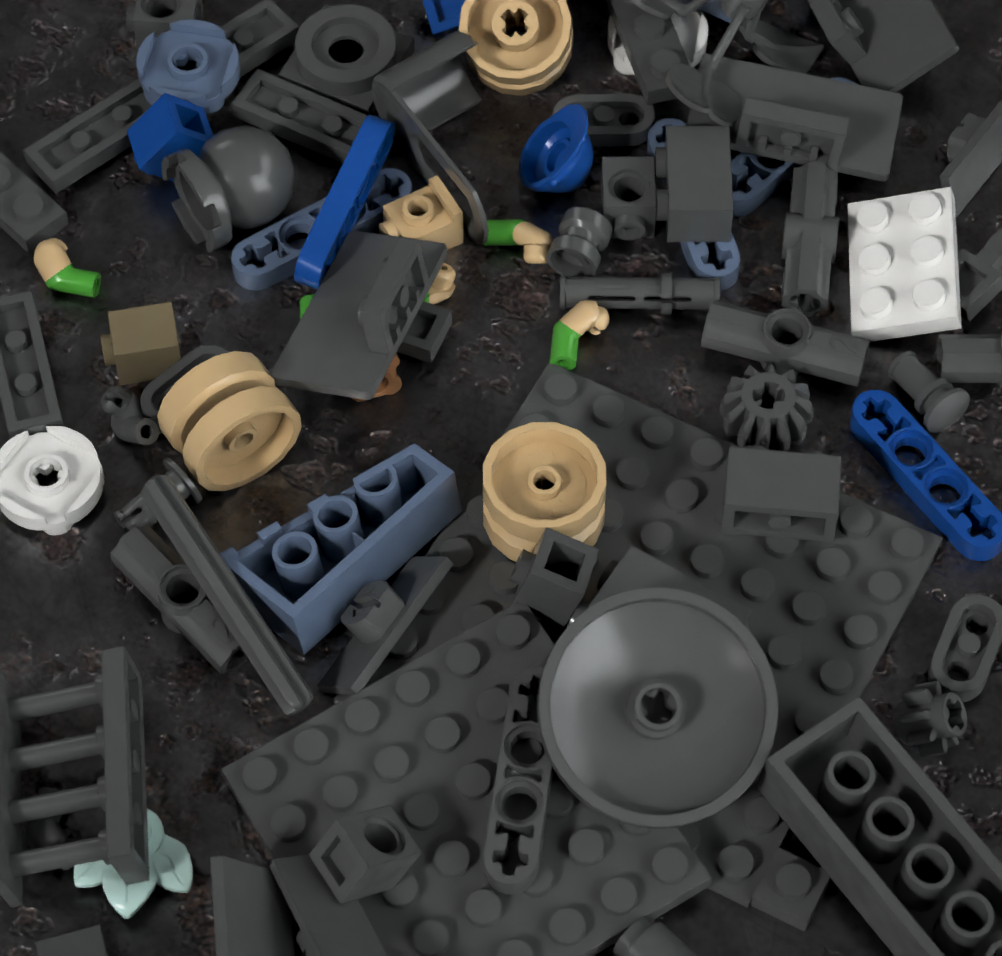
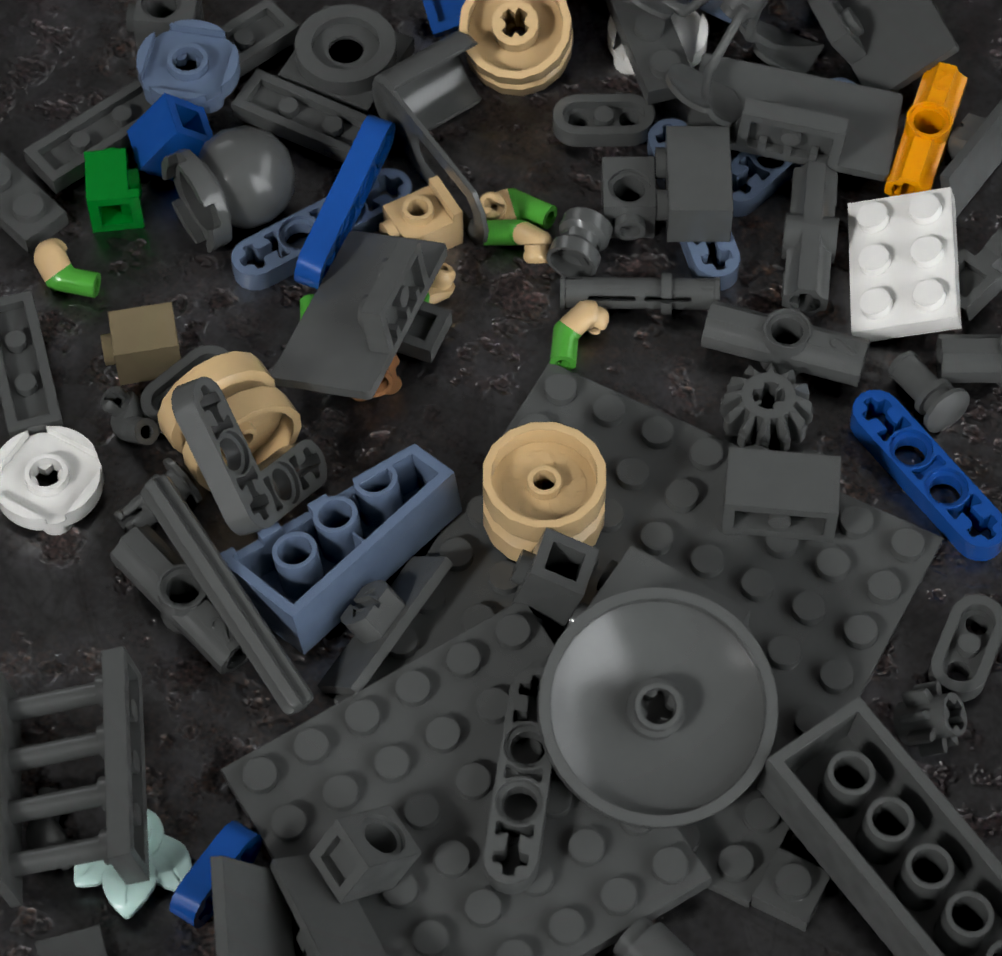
(112, 191): none -> green brick
(193, 896): none -> blue beam
(242, 487): none -> dark grey beam
(516, 204): none -> arm
(558, 153): blue hat -> none
(927, 131): none -> light orange piece

